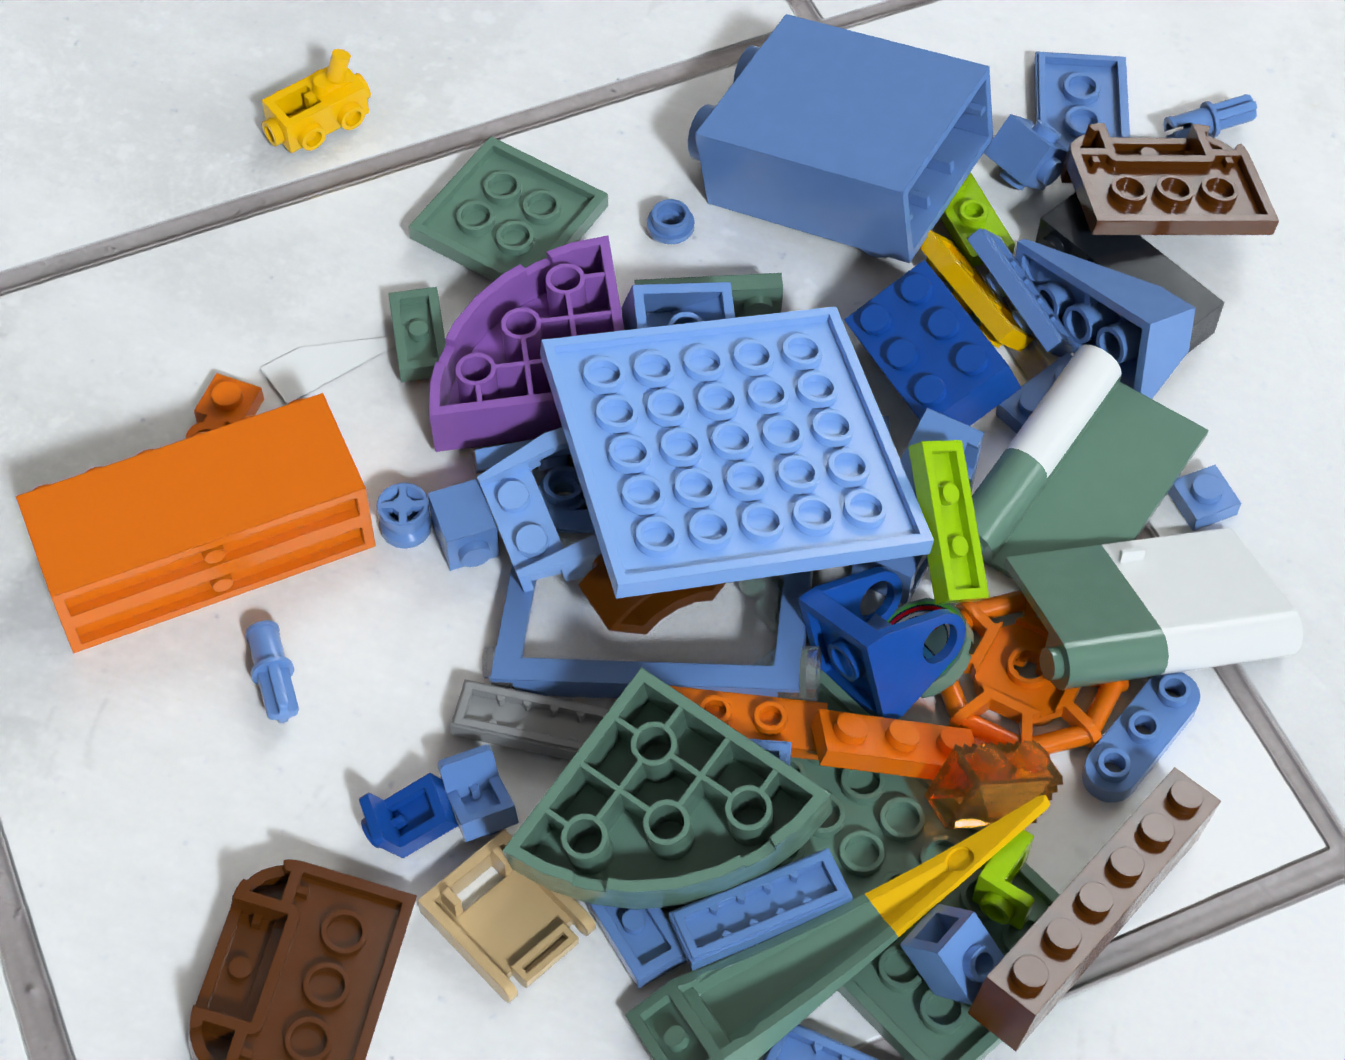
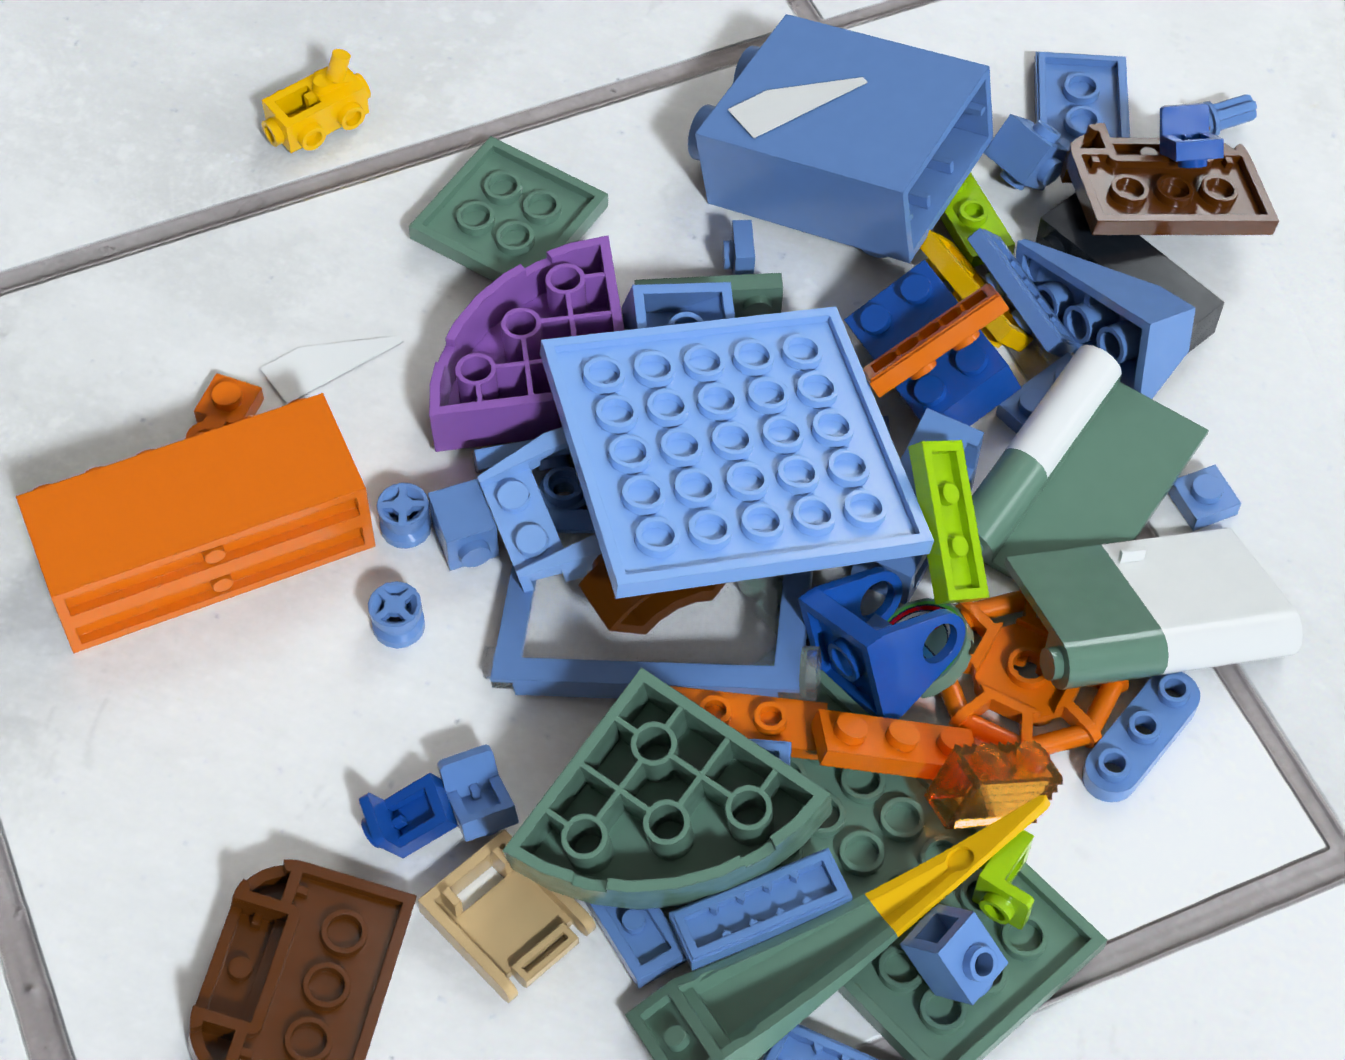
(272, 671): medium blue axle -> none
(401, 601): none -> medium blue wheel
(417, 331): sand green plate -> none
(523, 720): light grey plate -> none
(670, 222): medium blue plate -> none
(739, 251): none -> medium blue plate
(785, 104): none -> white sticker
(919, 351): none -> orange plate
(1092, 909): brick -> none
(1187, 135): none -> bracket

